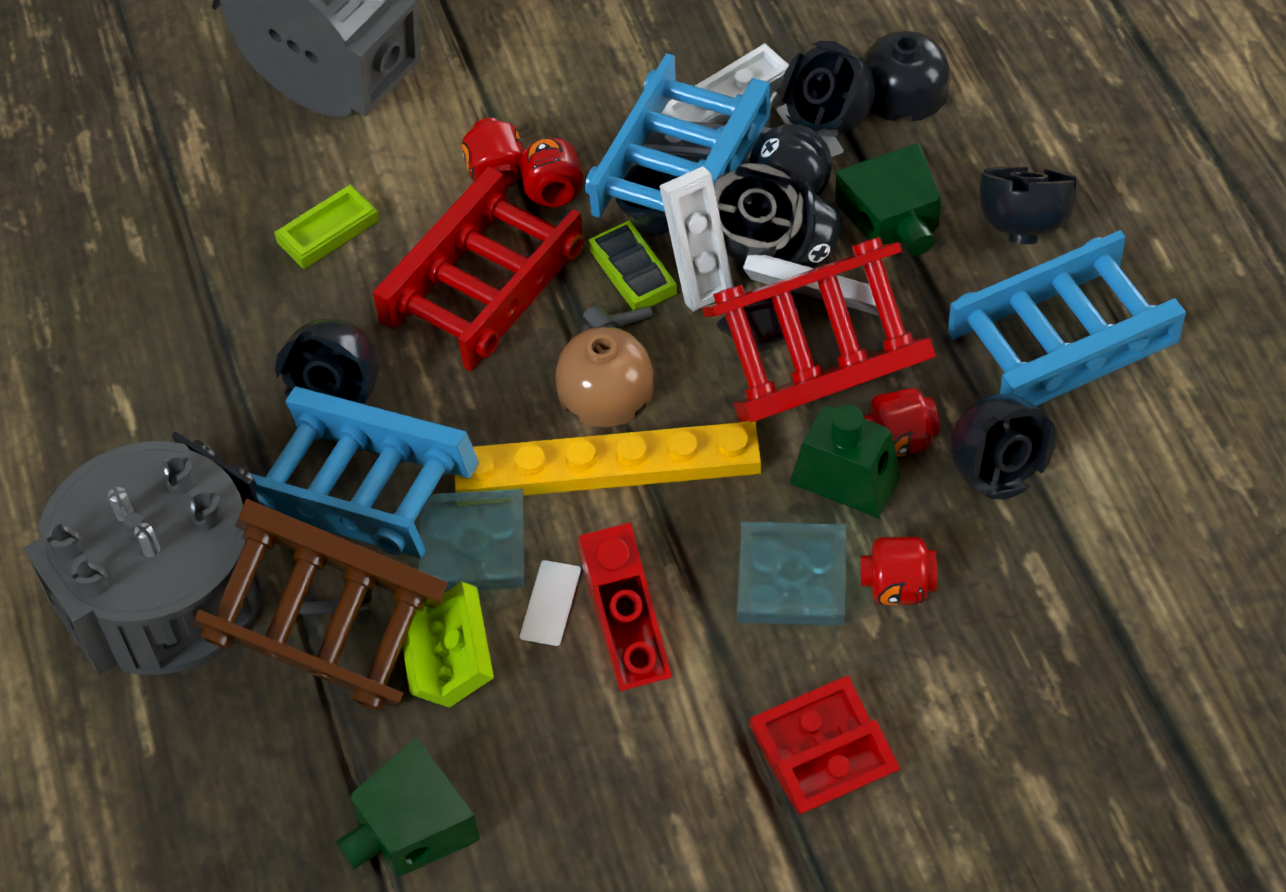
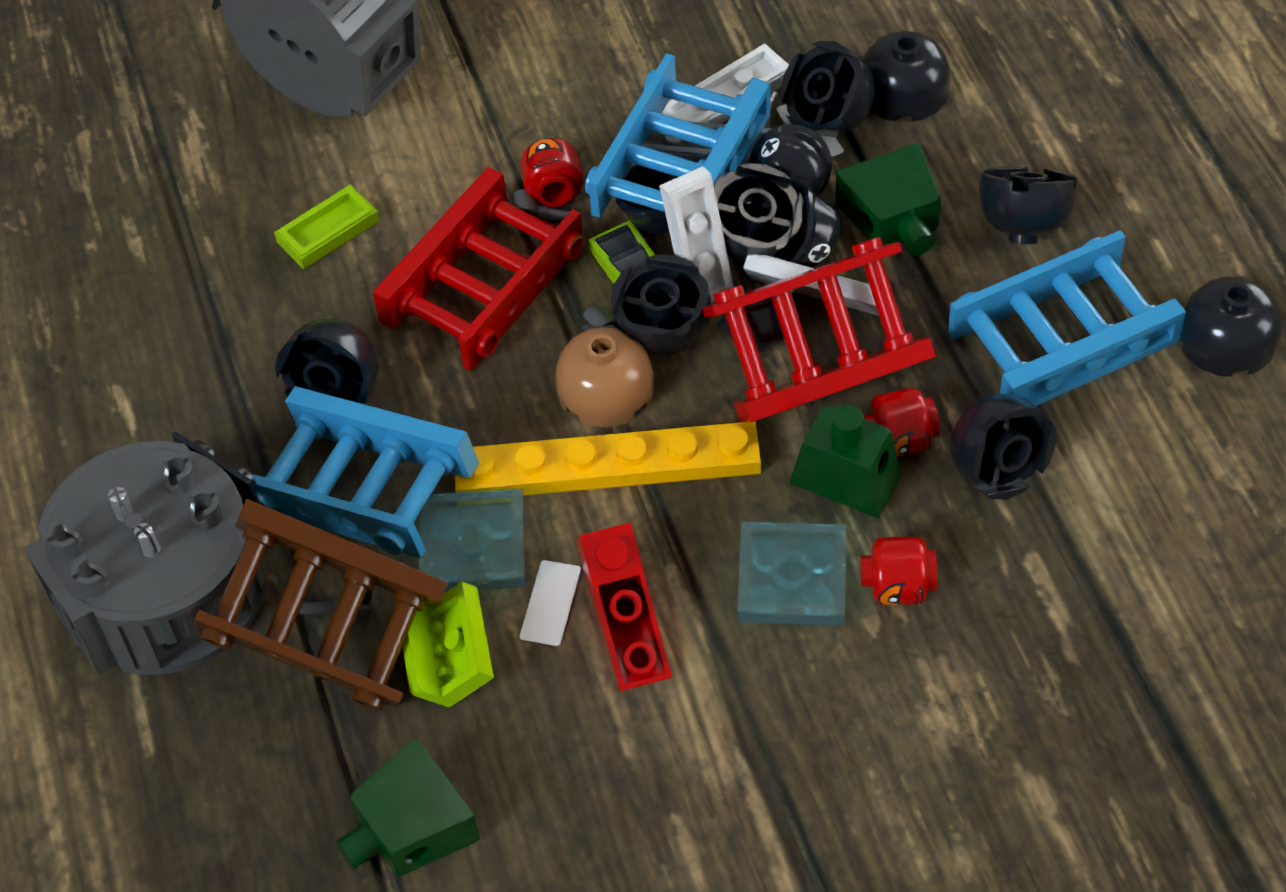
(494, 146): red head -> none
(529, 204): none -> dark grey hand
(662, 303): none -> black cylinder
(823, 745): red slope -> none
(1231, 326): none -> black cylinder

